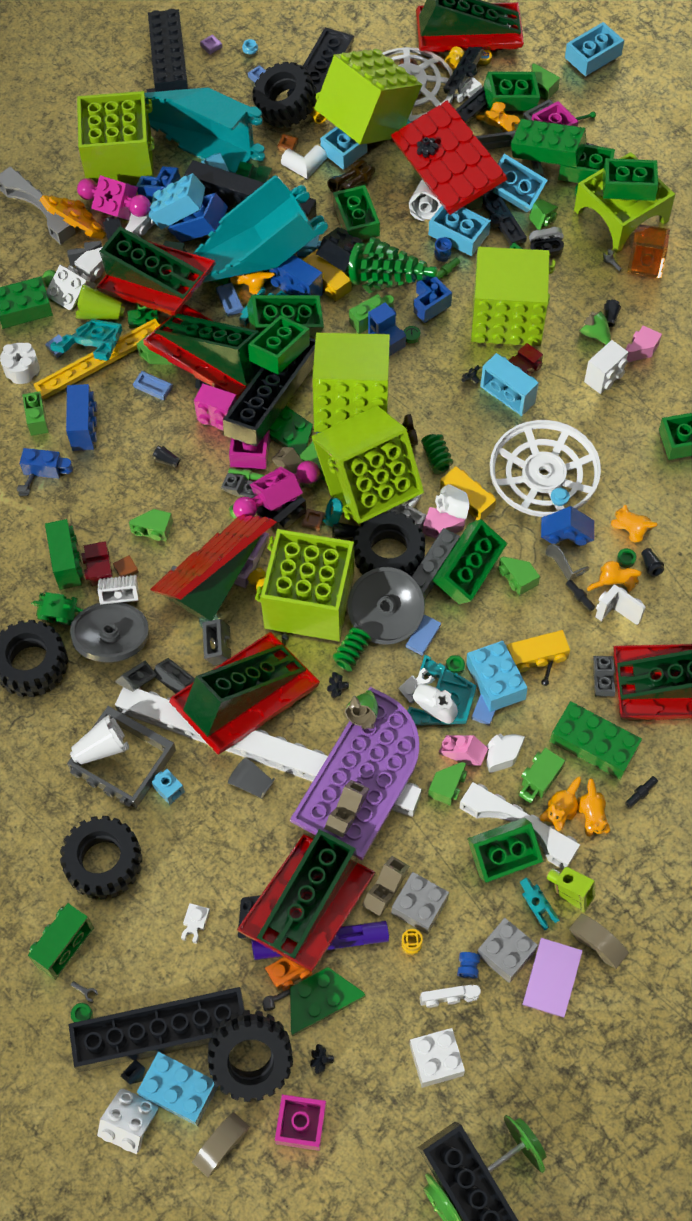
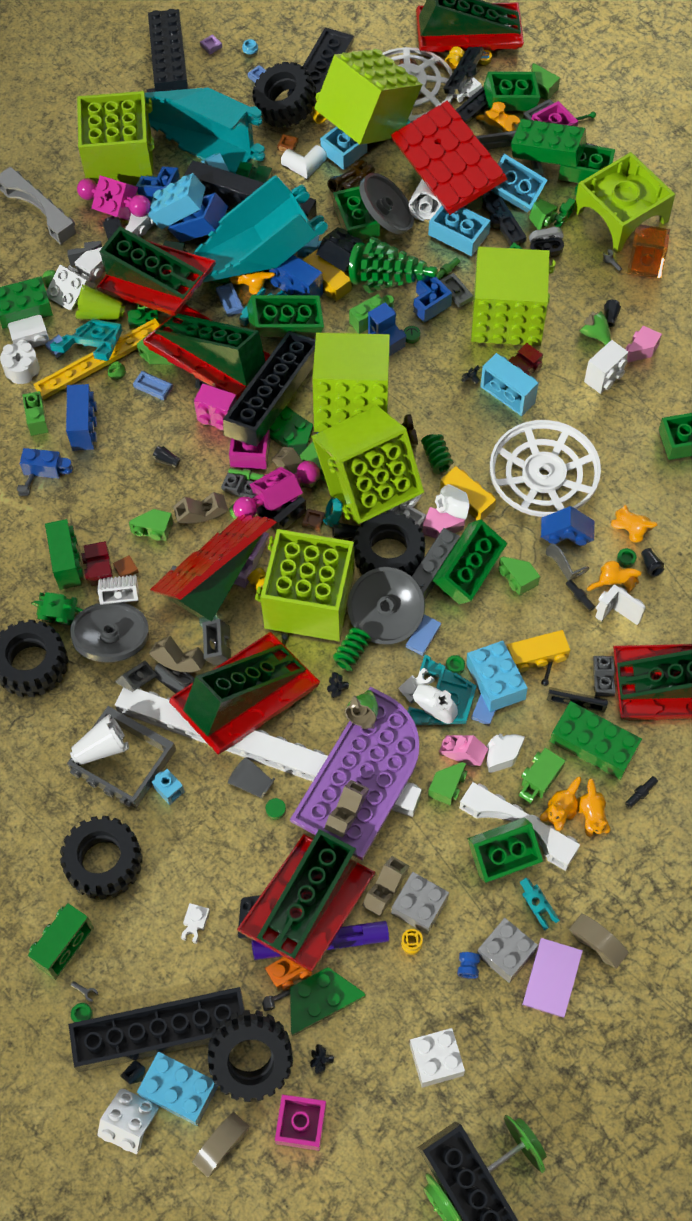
(29, 330): none -> white bracket
(73, 214): light orange plate -> none
(119, 372): none -> bright green piece
(171, 656): none -> dark tan brick
(196, 511): none -> dark tan brick
(275, 809): none -> green tile
(279, 344): green brick -> none
(386, 203): none -> dark grey dish
(427, 146): black plant -> none
(443, 249): blue wheel -> none
(450, 995): white hinge -> none
(460, 293): none -> dark grey plate
(560, 496): medium azure plate -> none
(565, 212): none -> green plate
(573, 887): lime torso -> none
(583, 700): none -> black slope
(594, 49): medium azure brick -> none
(630, 179): green brick -> none

